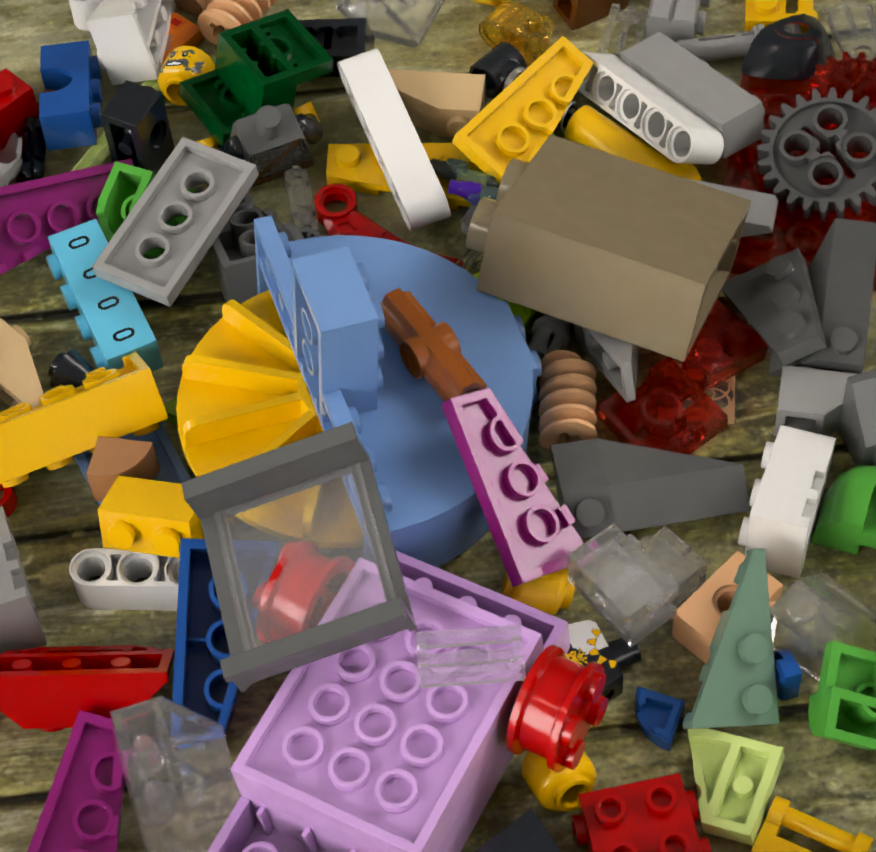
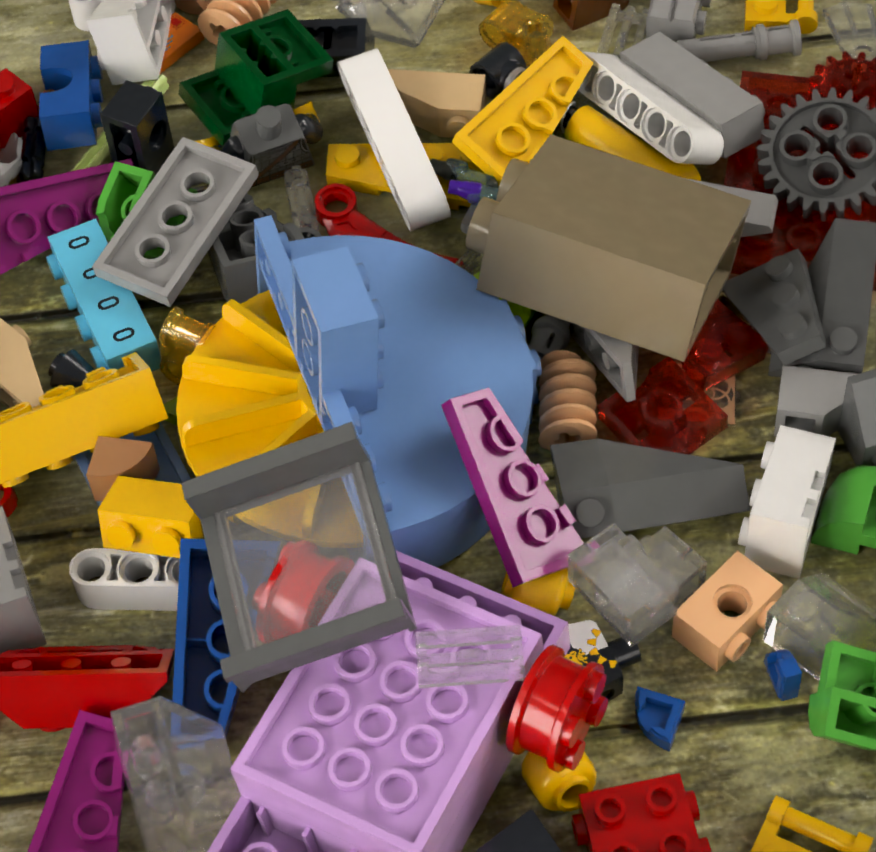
(179, 339): none -> clear yellow piece
(182, 64): yellow head -> none
(428, 347): dark orange piece -> none
(733, 782): yellowish green wing -> none
(740, 673): sand green wing -> none
(788, 55): black piece -> none

